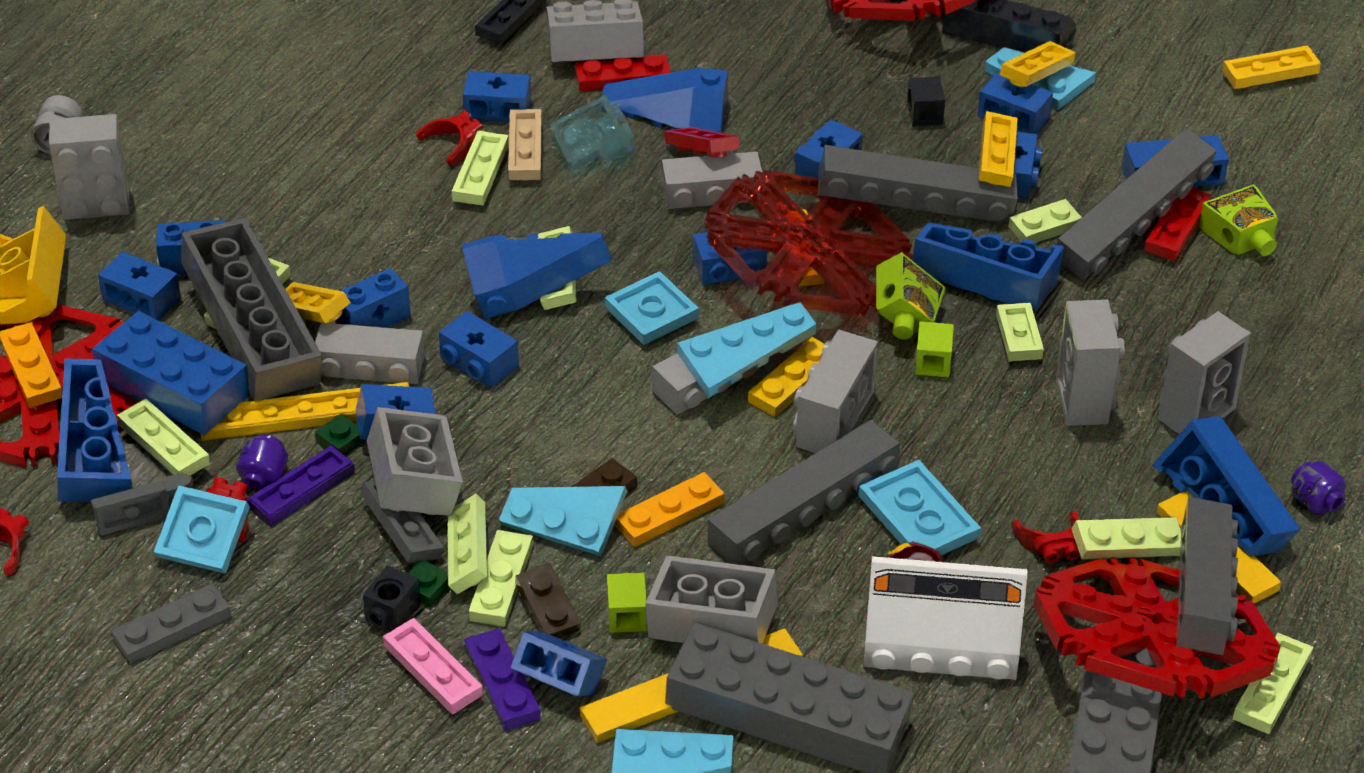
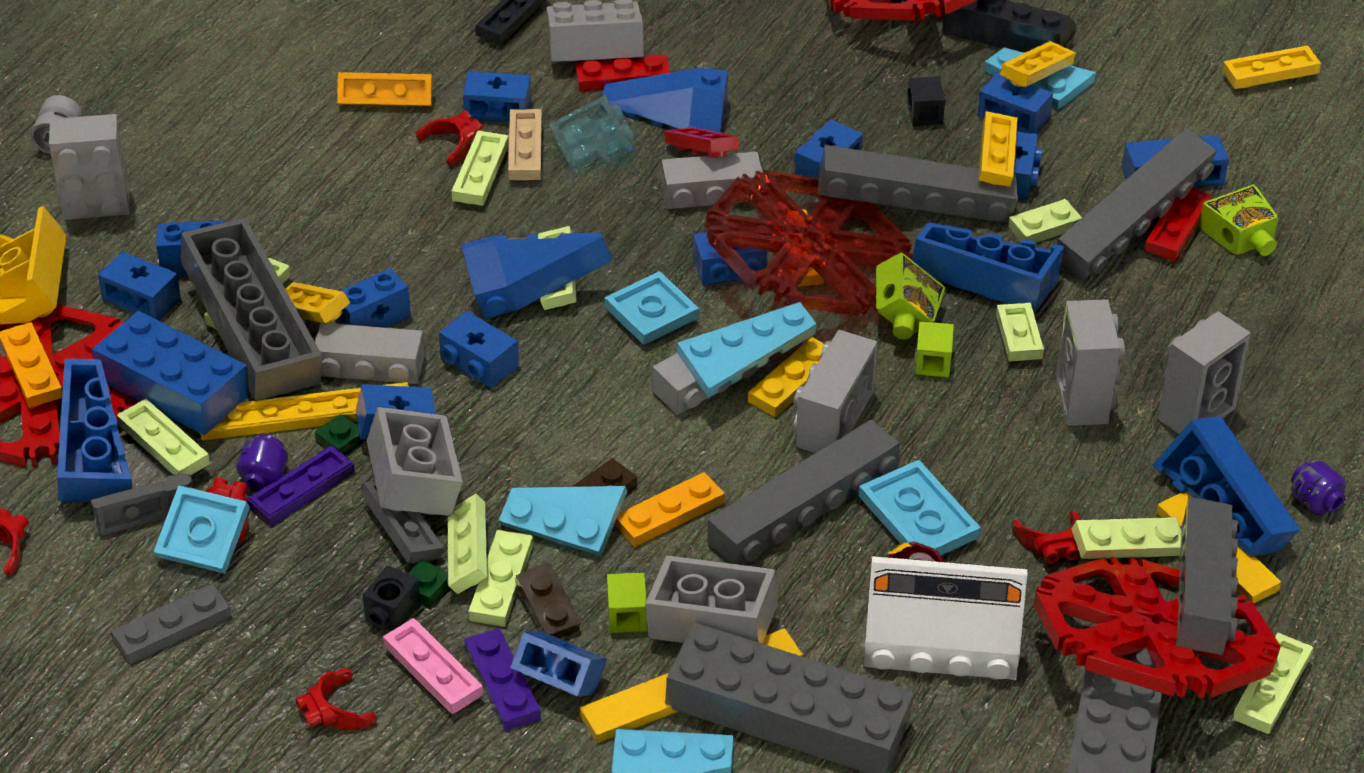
(322, 712): none -> red helmet
(384, 89): none -> light orange plate

